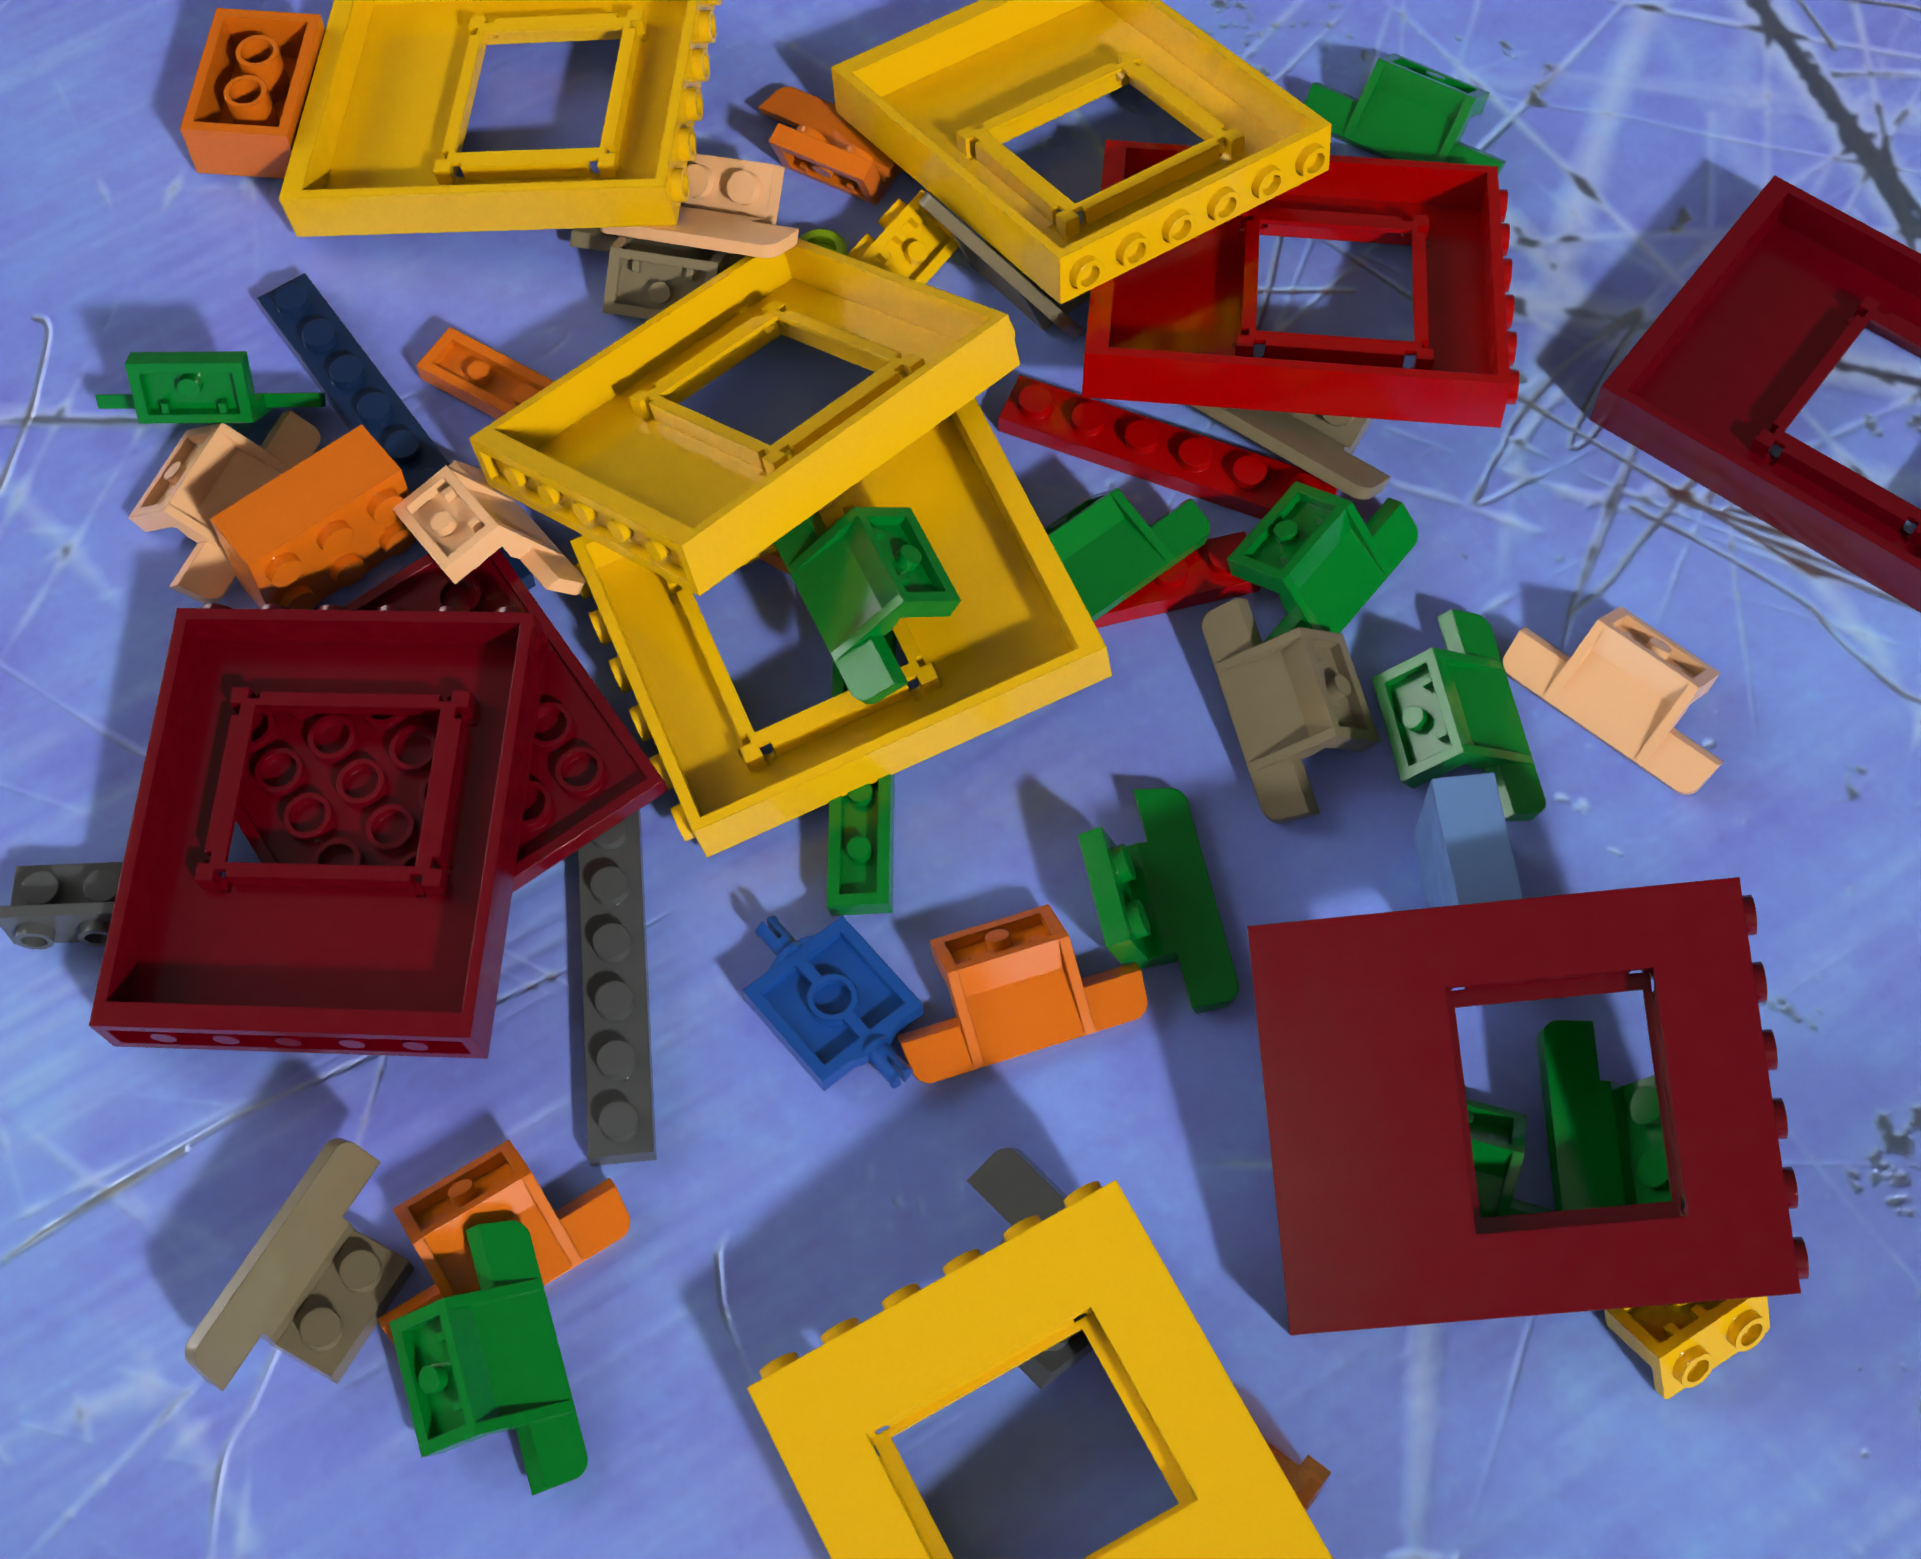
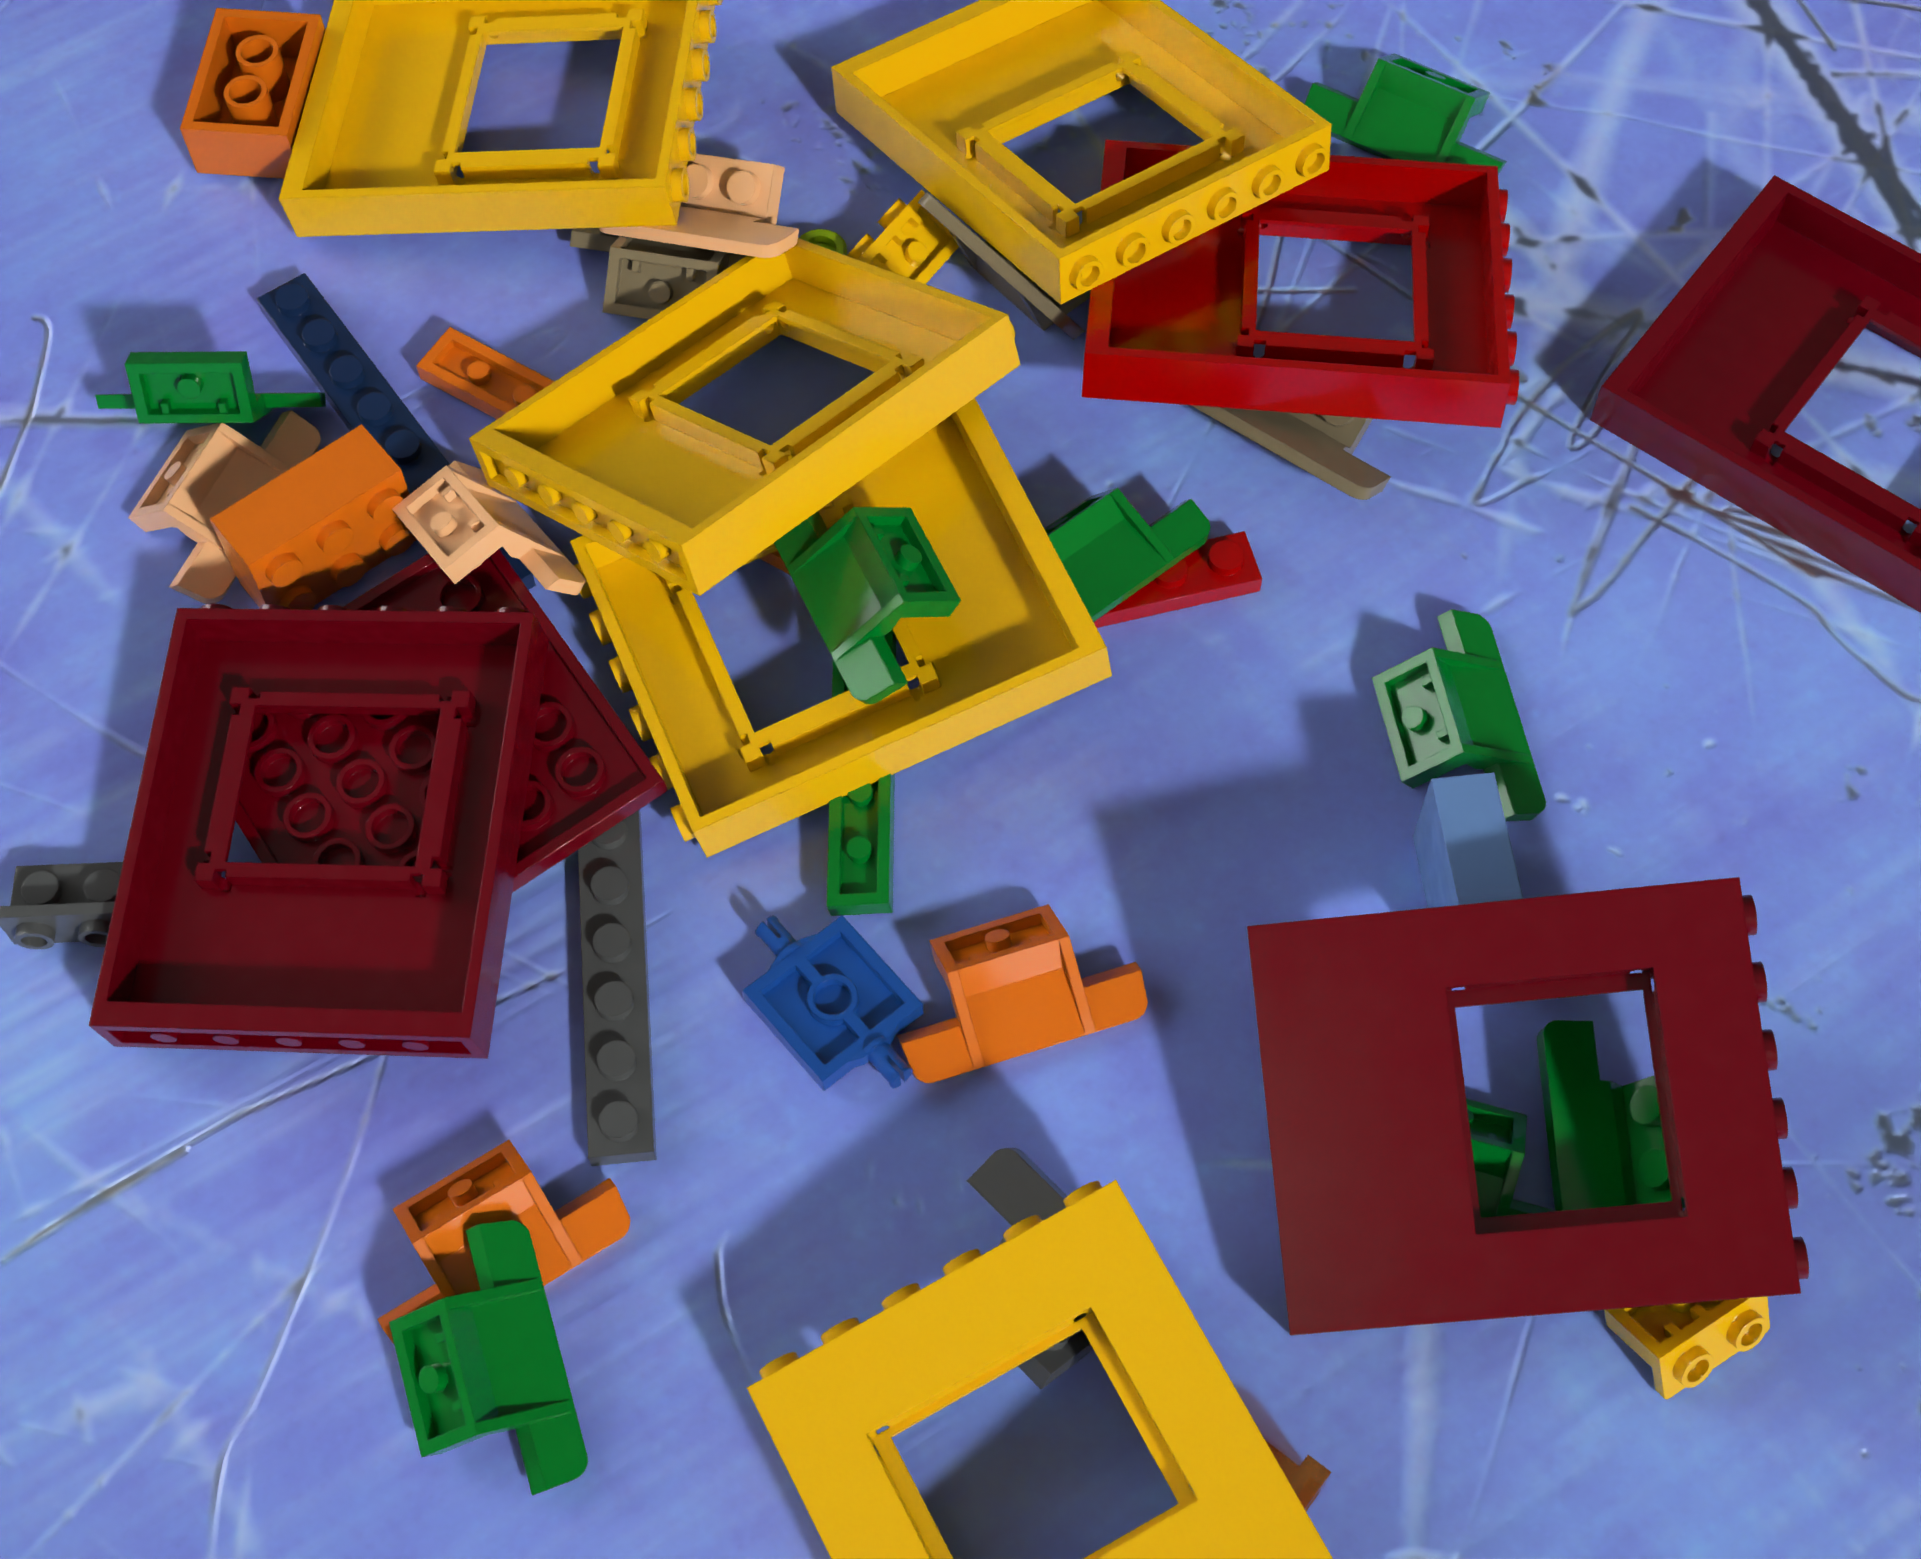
(307, 1281): dark tan plate -> none
(827, 146): orange plate -> none
(1149, 449): red plate -> none
(1160, 899): green plate -> none
(1286, 703): dark tan plate -> none
(1323, 556): green plate -> none
(1625, 690): light nougat plate -> none

